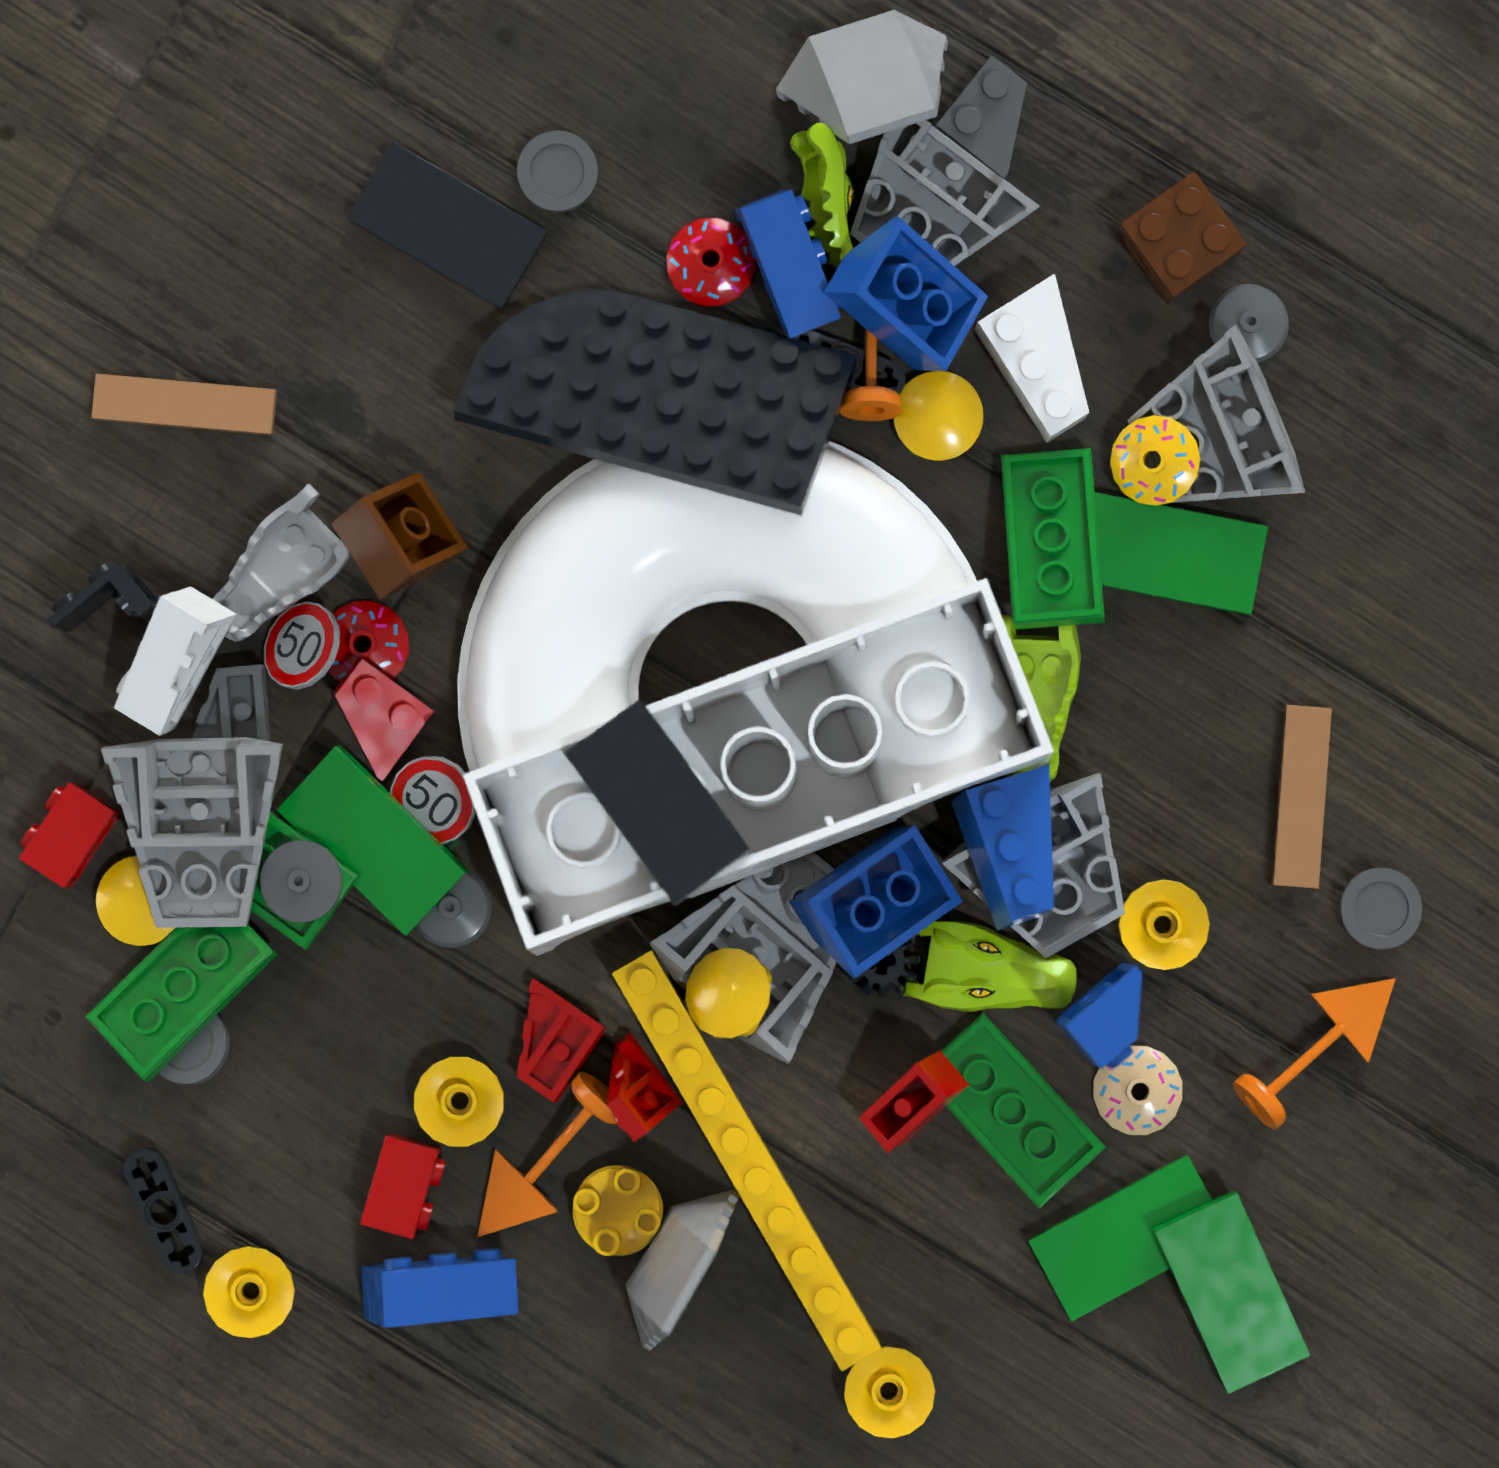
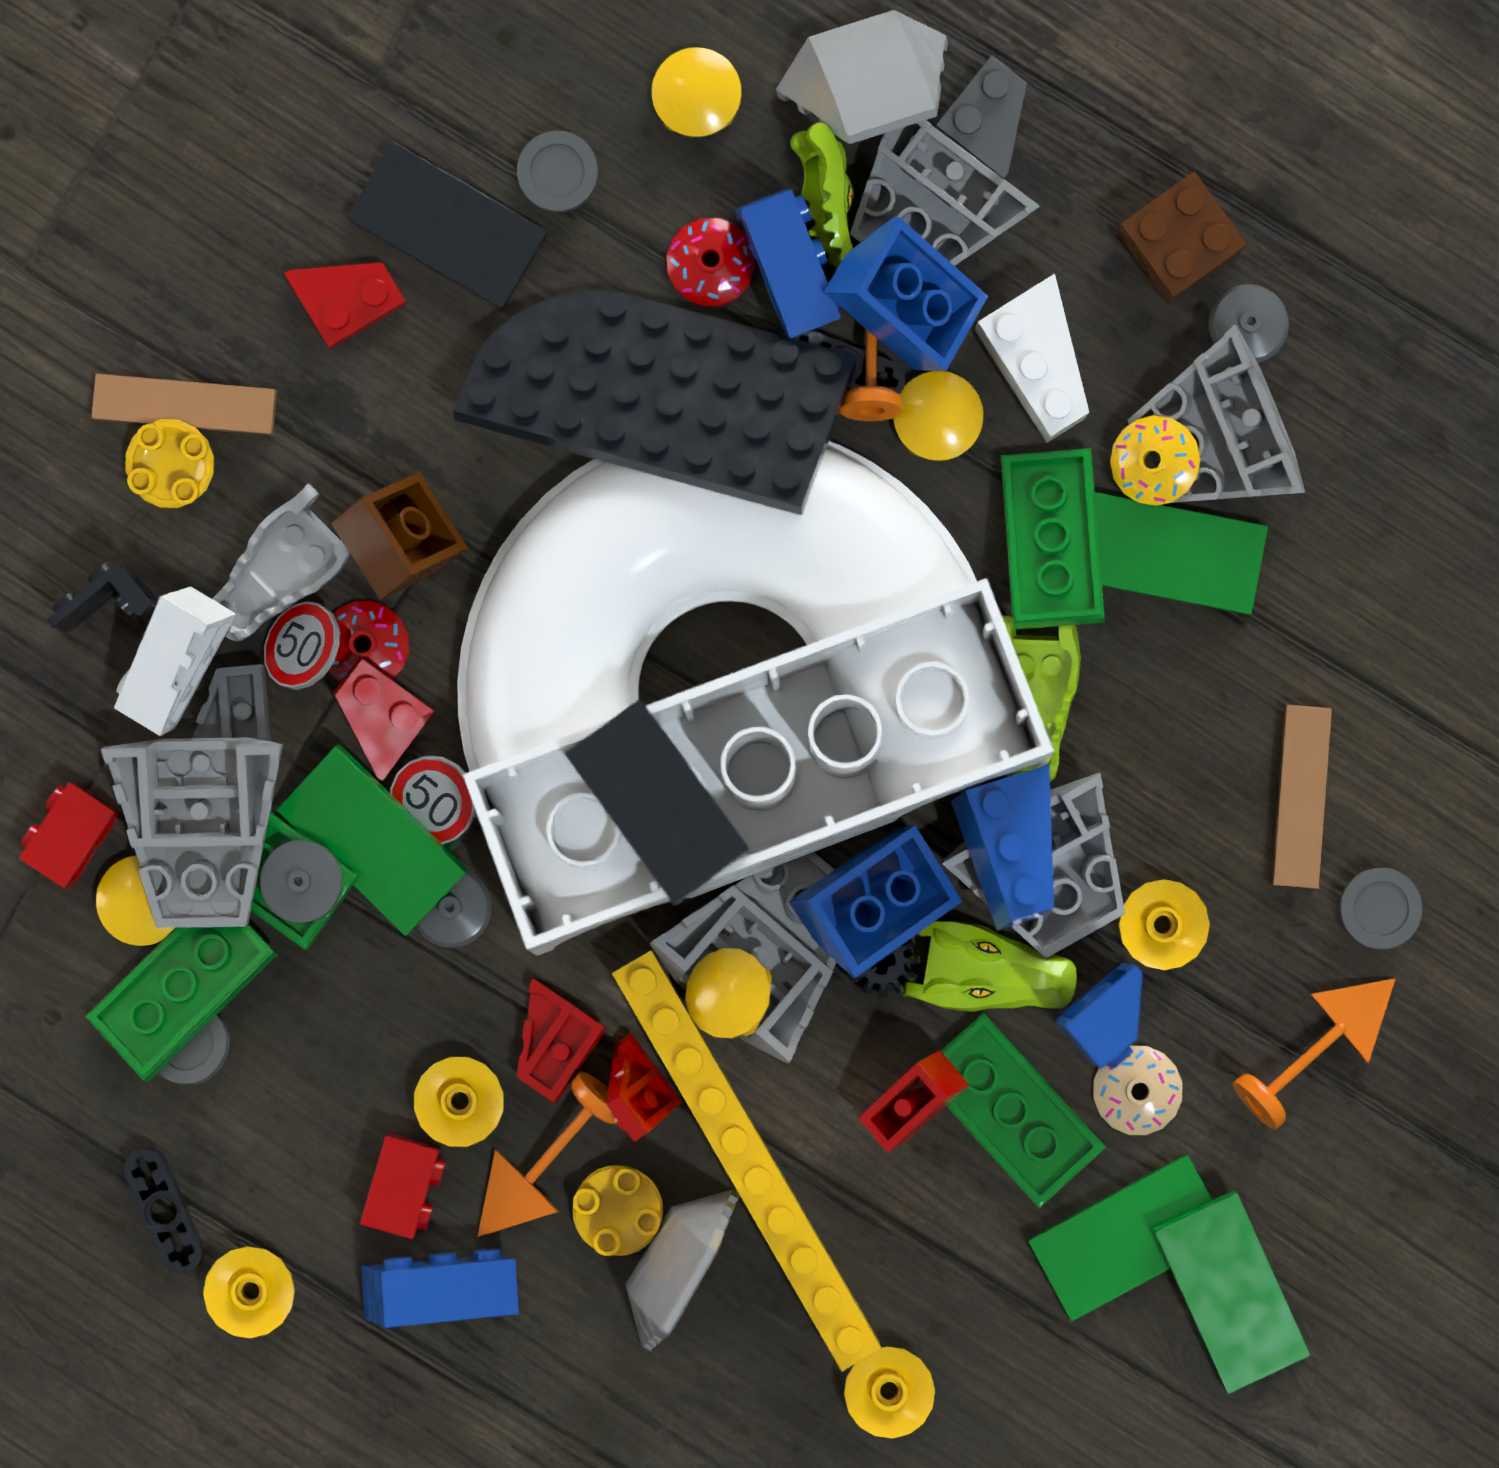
(169, 463): none -> yellow dish
(345, 298): none -> red wing
(696, 92): none -> yellow dish

